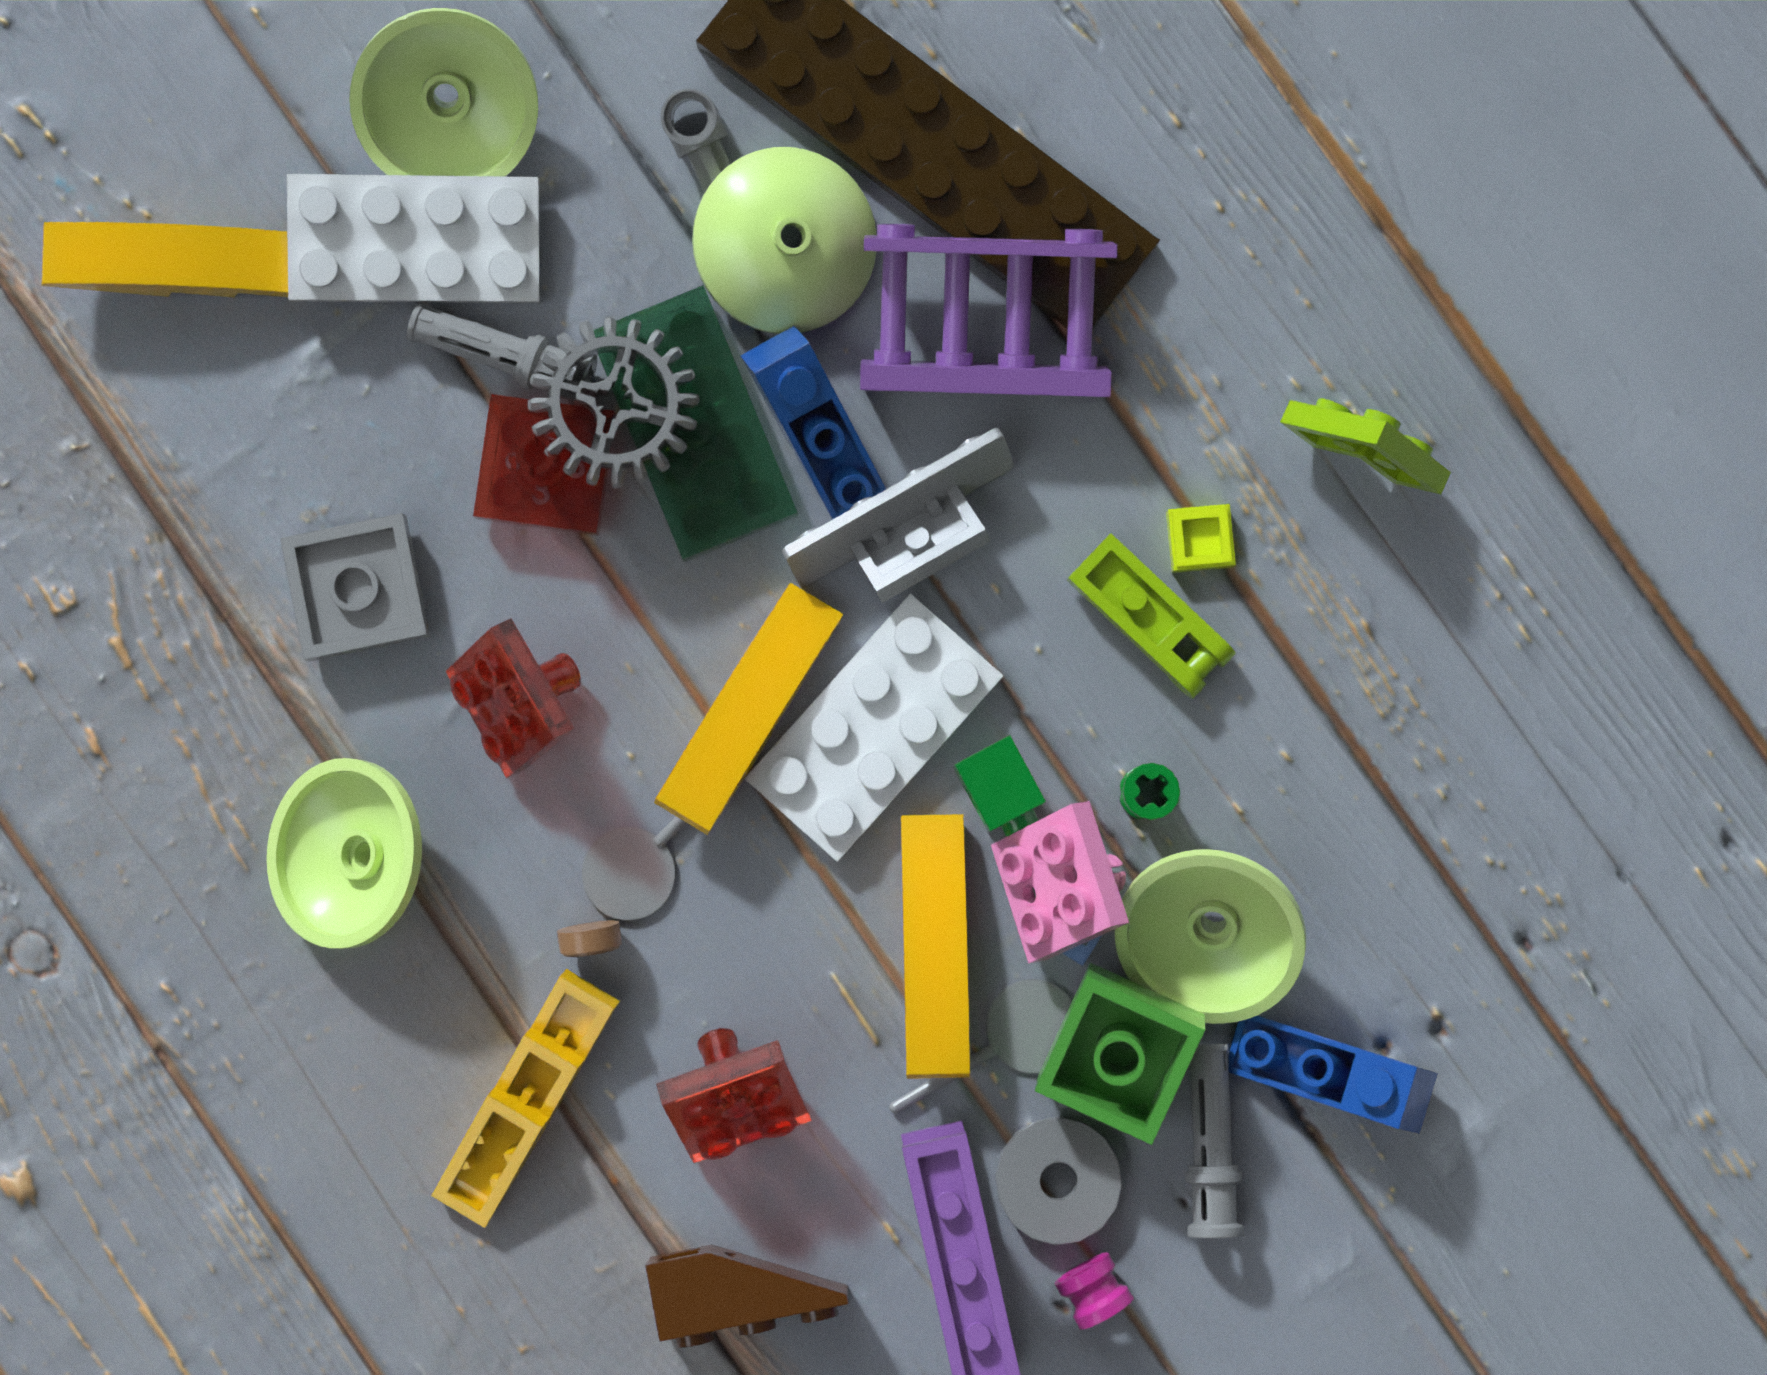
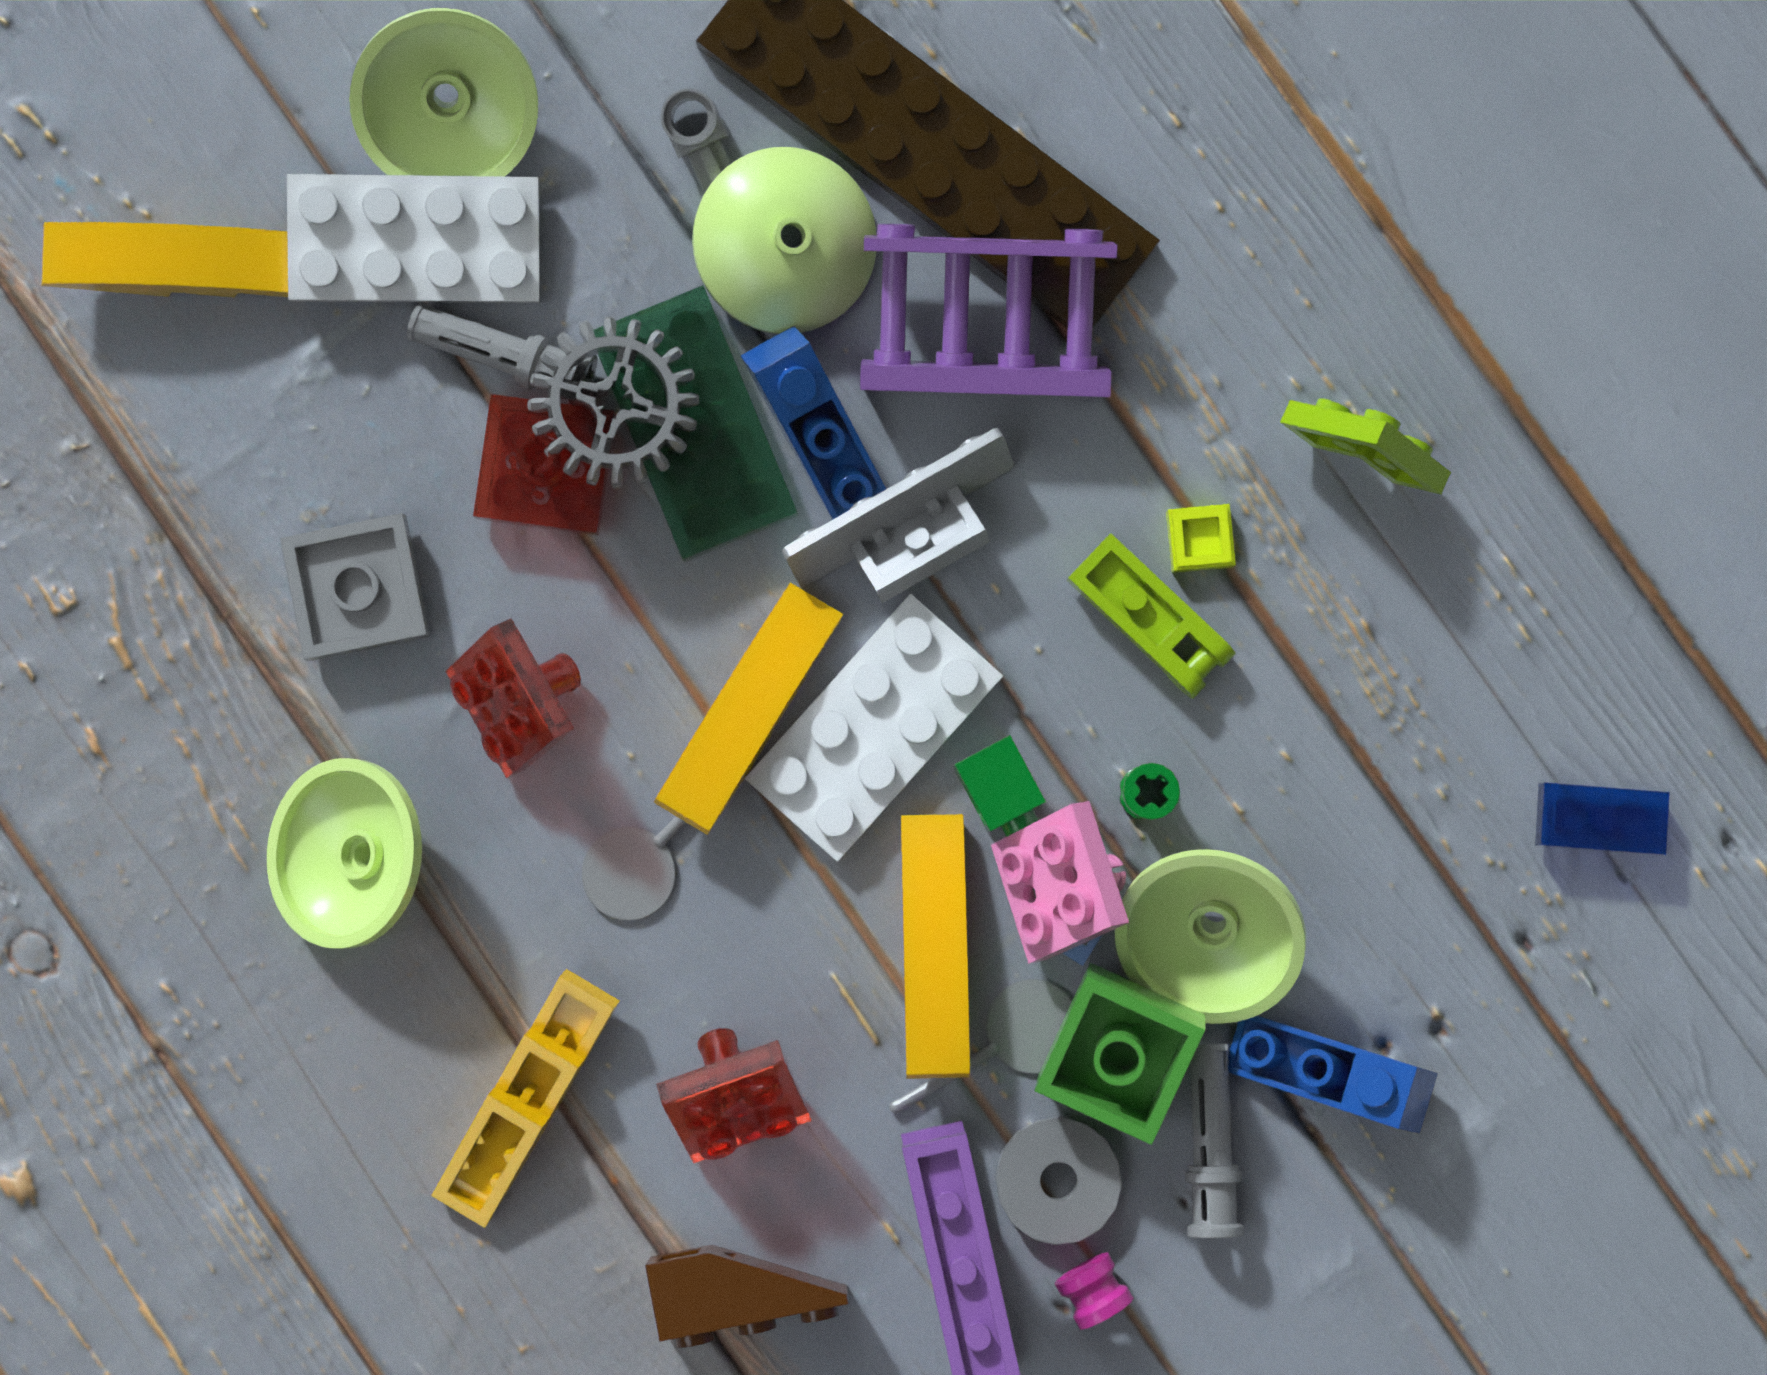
(589, 938): medium nougat tile -> none
(1602, 818): none -> clear blue plate

